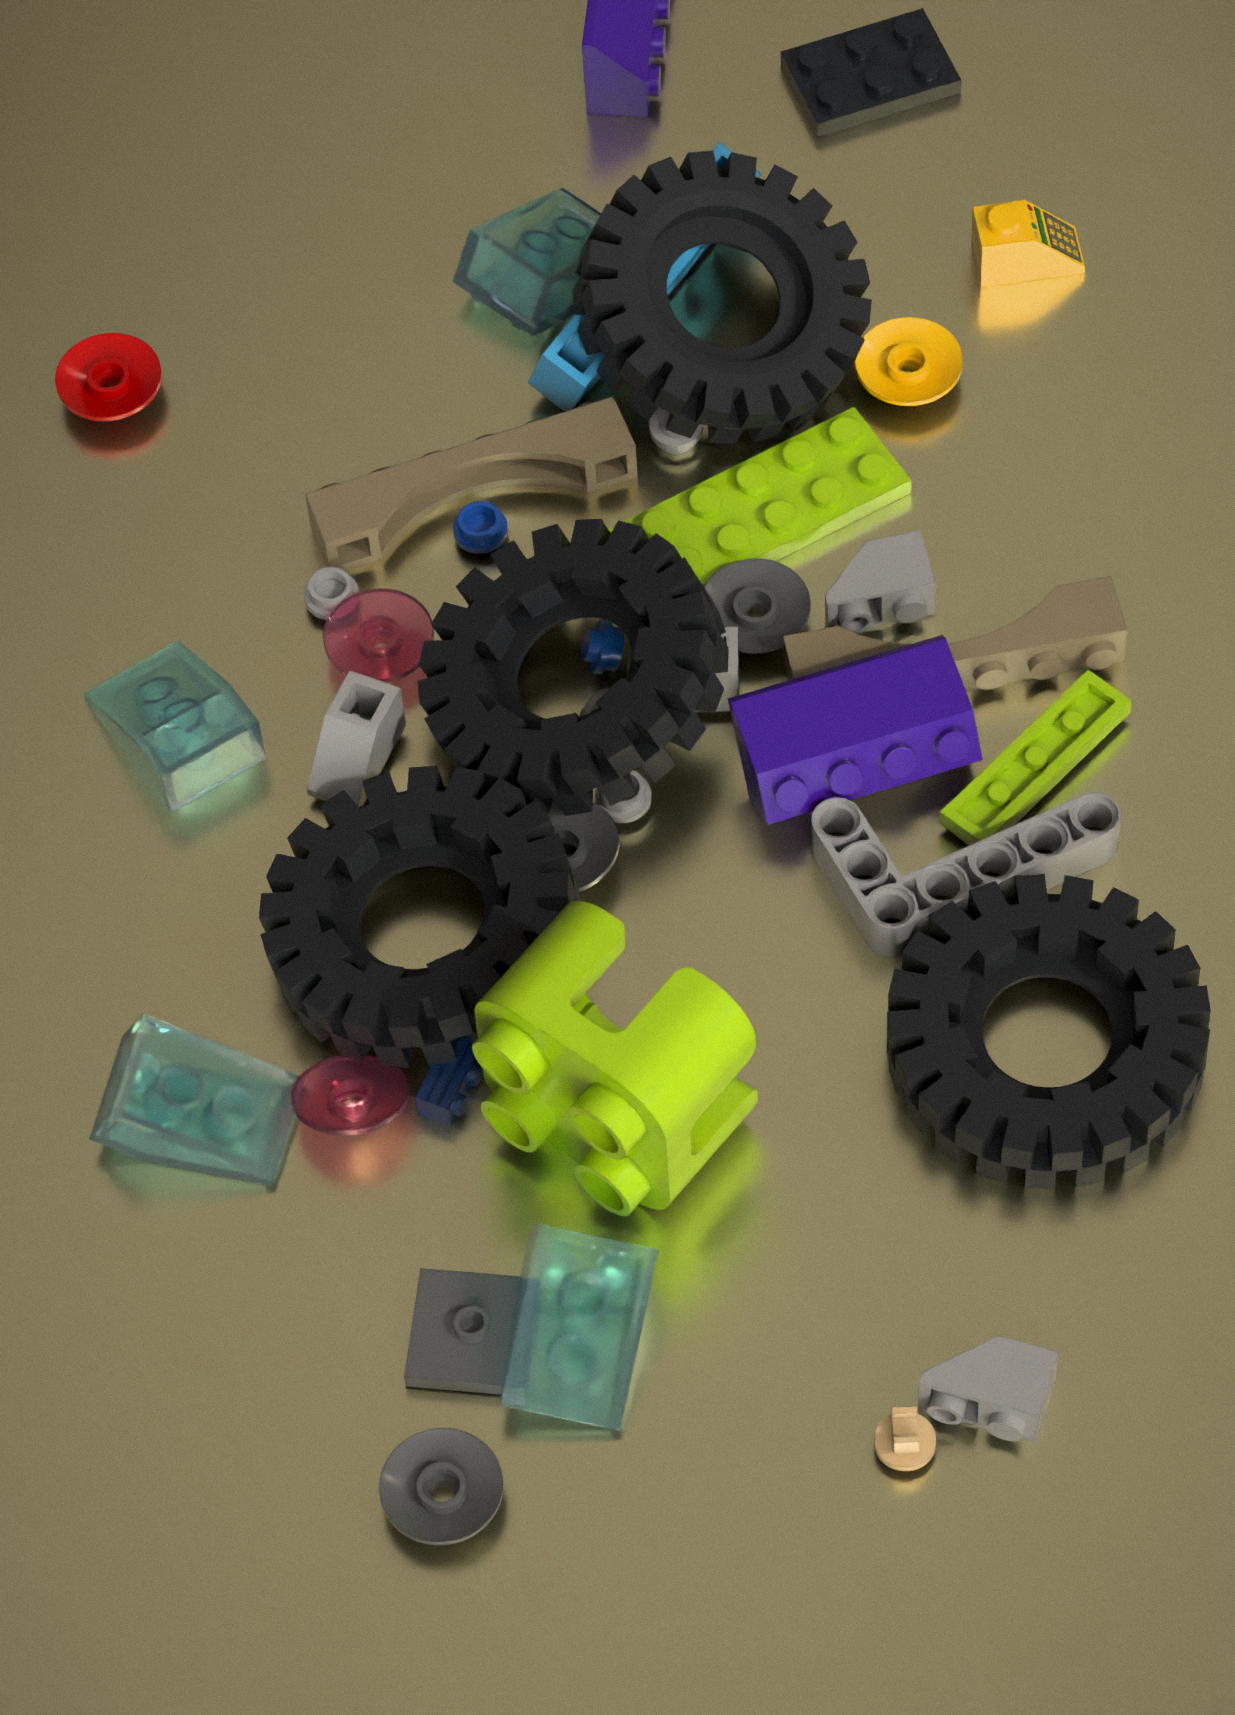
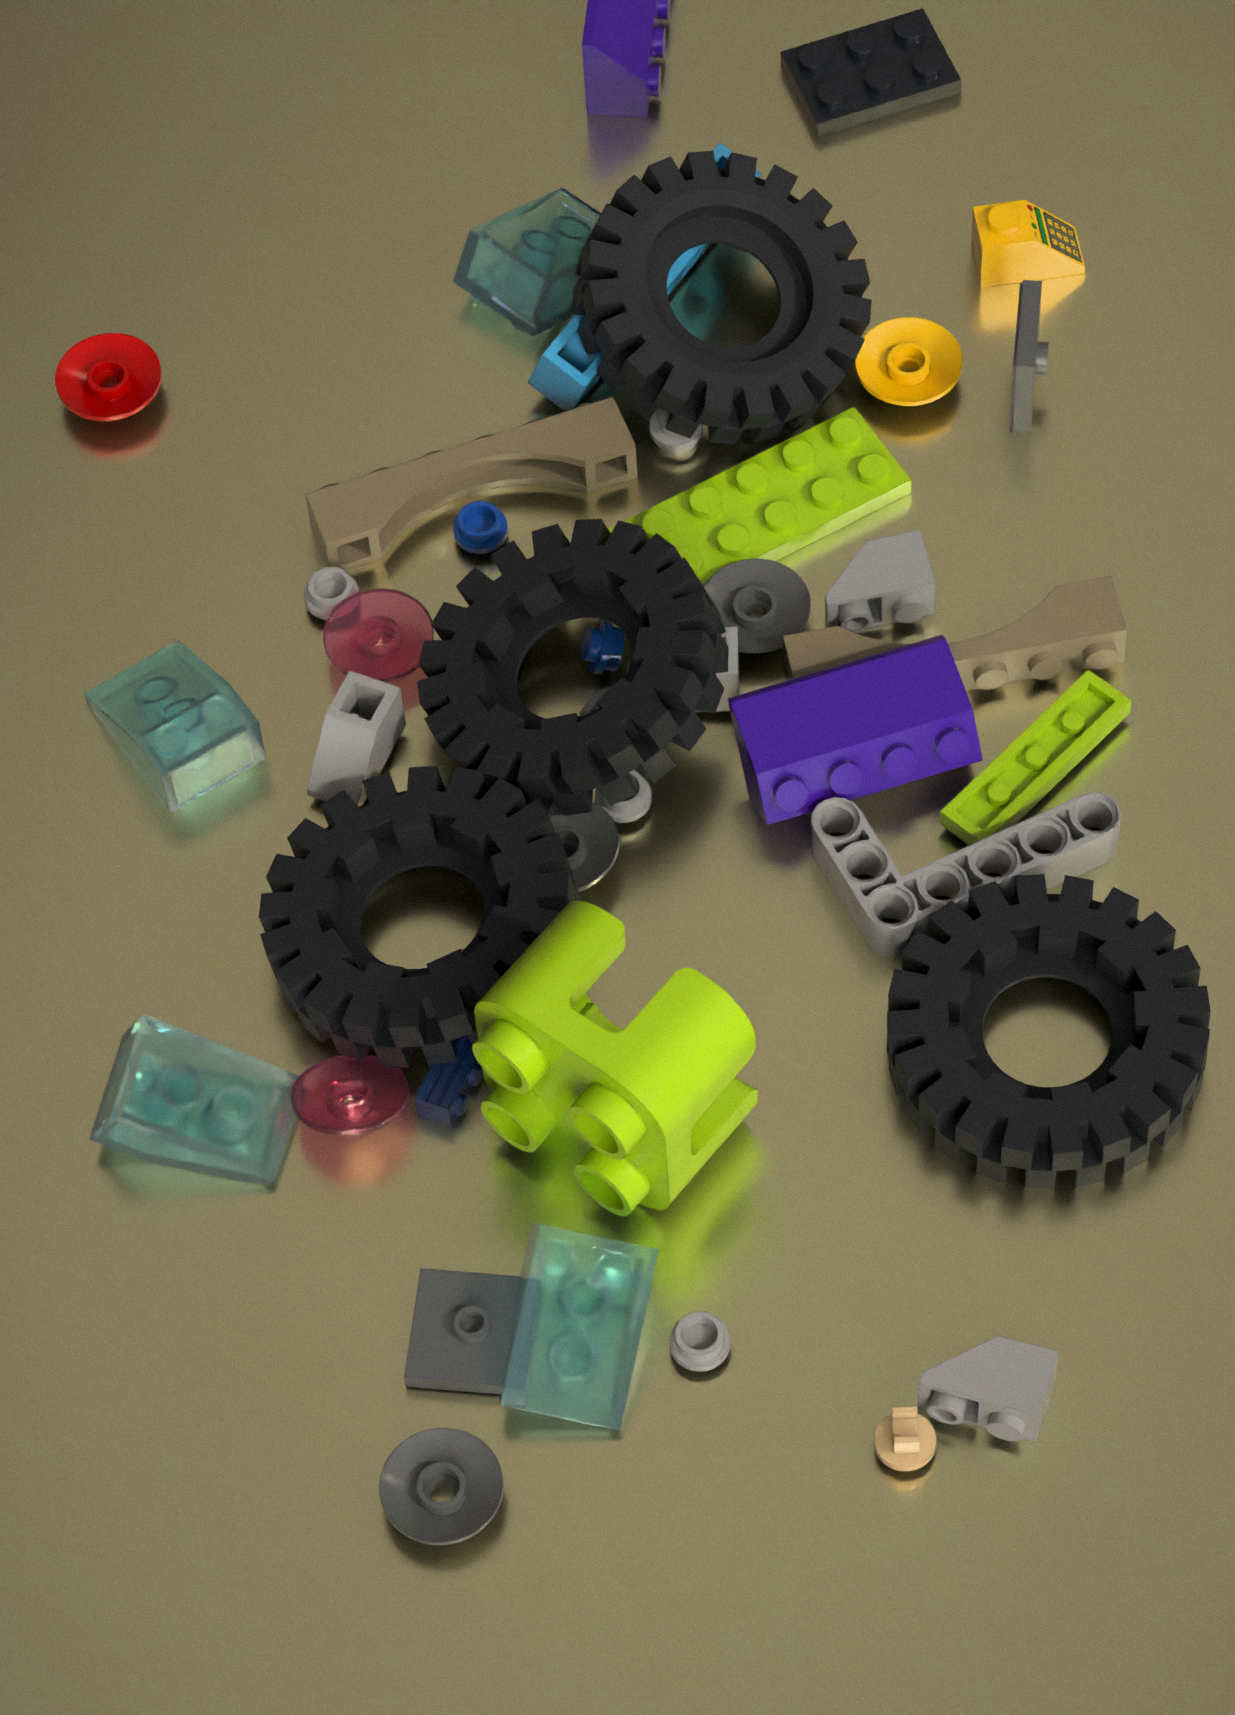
(699, 1341): none -> light grey plate
(1029, 356): none -> dark grey plate

